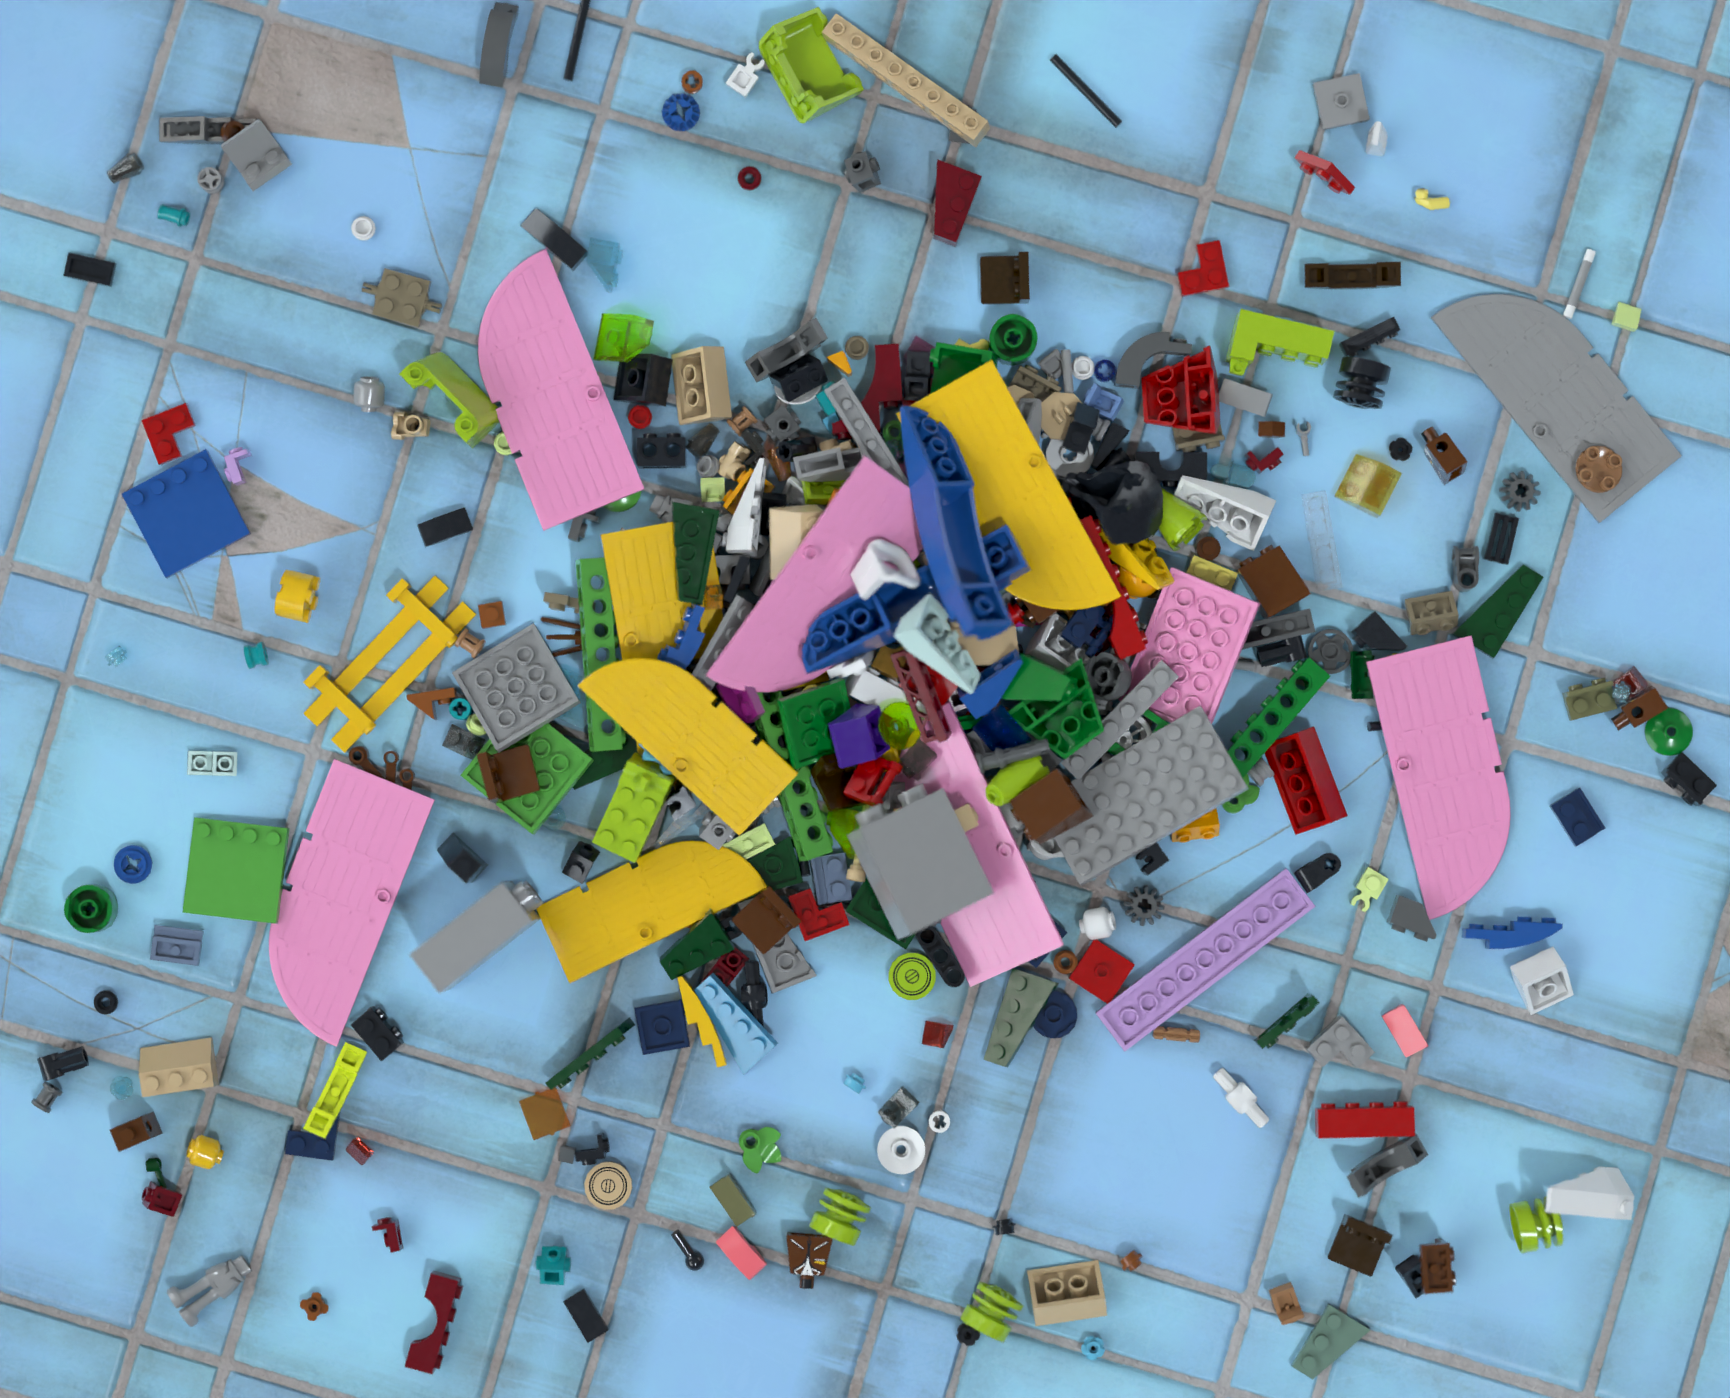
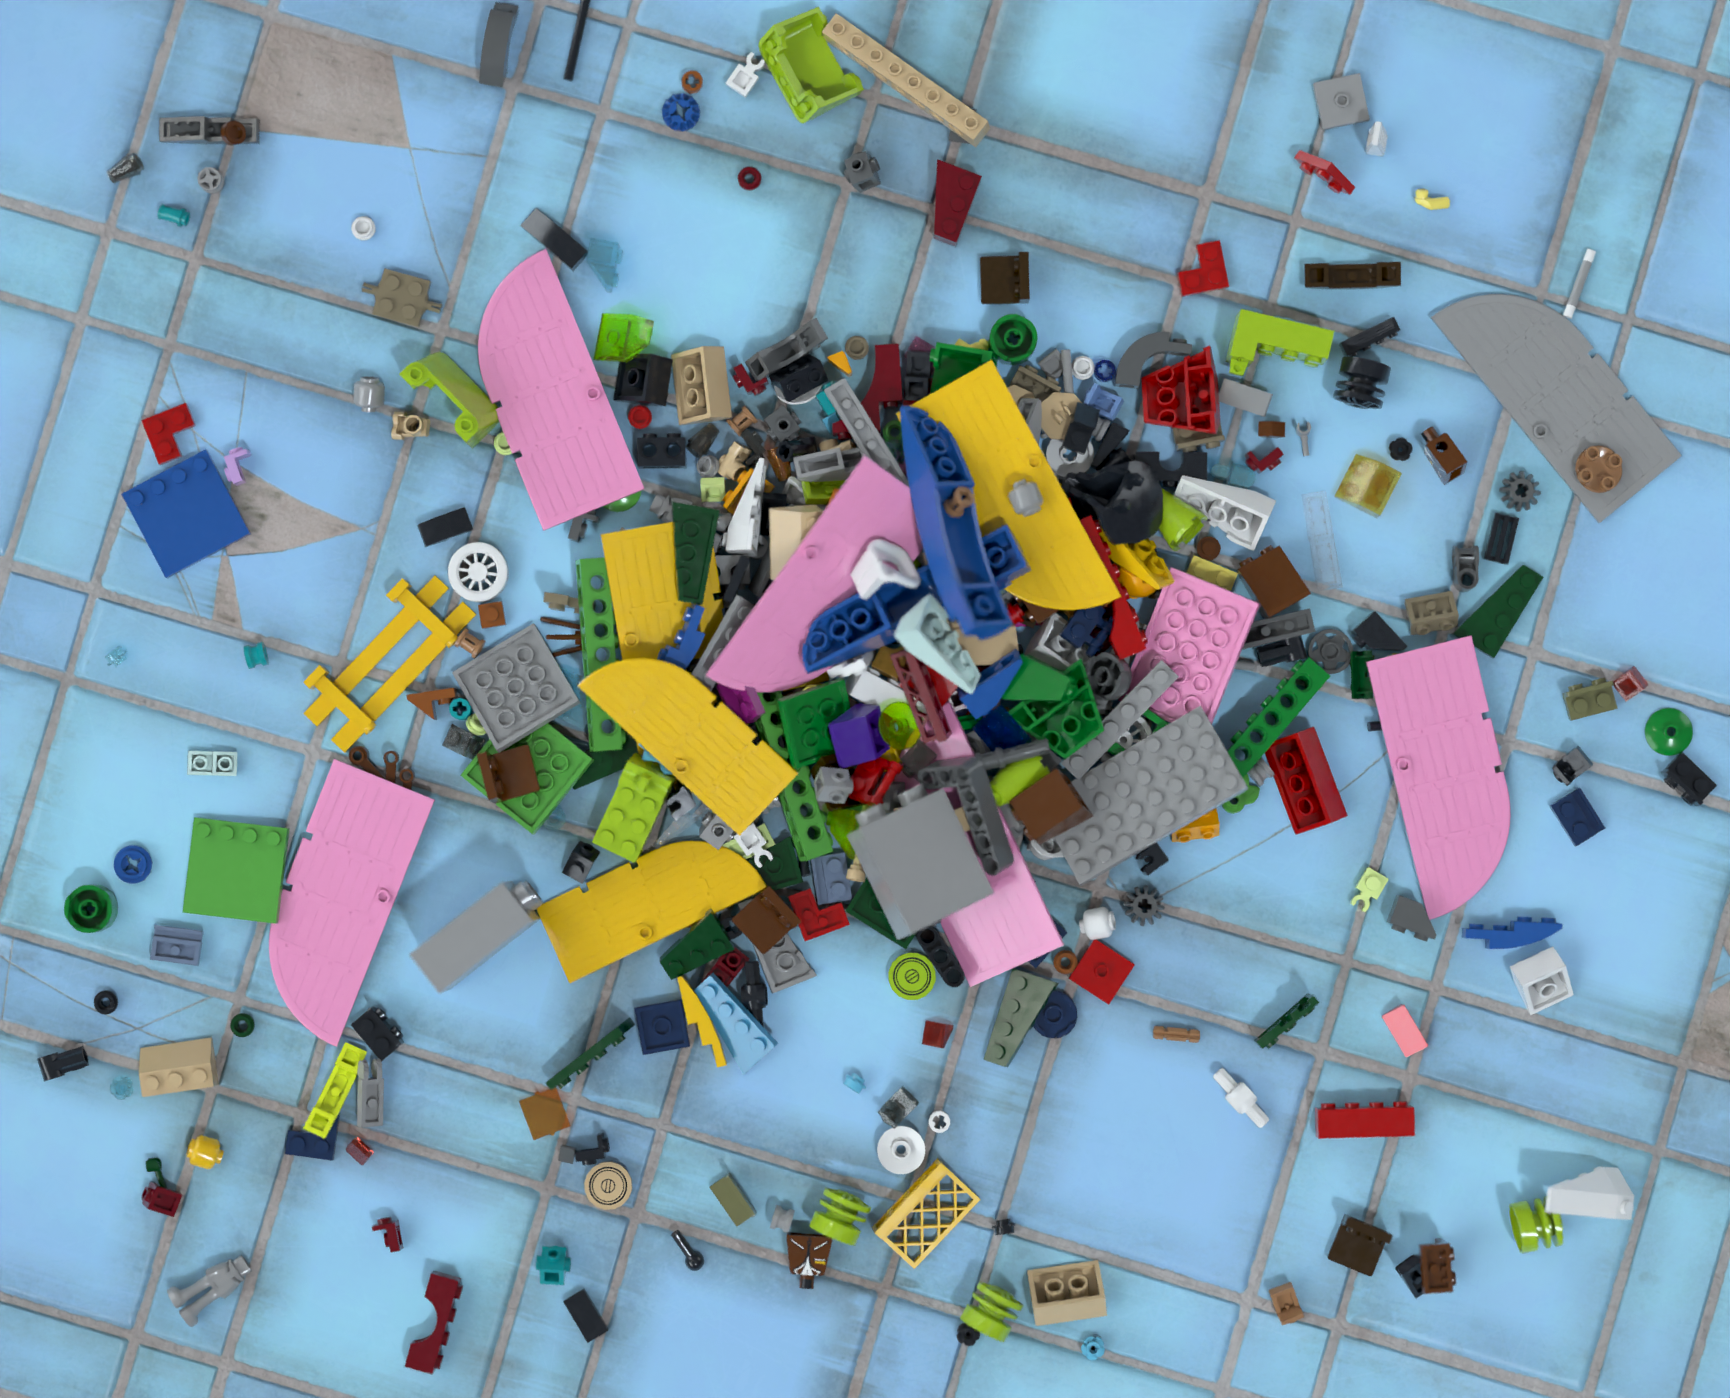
(46, 1097): dark grey bush -> none
(89, 269): black tile -> none
(135, 1131): reddish brown torso -> none
(235, 1025): none -> dark green plate
(256, 154): light grey bracket -> none
(297, 596): yellow brick -> none
(318, 1301): dark orange plate -> none
(370, 1094): none -> light grey hinge
(461, 859): black slope -> none
(478, 572): none -> white wheel
(713, 597): clear yellow piece -> none
(741, 1253): coral slope -> none
(743, 380): none -> dark red bracket
(751, 842): none -> white plate
(762, 1150): bright green plate -> none
(782, 1219): none -> light grey wheel
(833, 785): none -> light grey brick
(910, 1199): none -> yellow fence
(956, 500): none -> medium nougat bush
(979, 806): none -> dark grey beam
(1025, 498): none -> light grey head
(1085, 90): black bar -> none
(1131, 1261): dark orange plate -> none
(1205, 959): lavender plate -> none
(1314, 874): black piece -> none
(1328, 1341): sand green wing -> none
(1336, 1038): light grey brick -> none
(1385, 1164): dark grey arch -> none
(1571, 766): none -> bracket
(1621, 692): clear light blue plate -> none
(1626, 317): yellowish green slope -> none
(1650, 704): reddish brown torso -> none

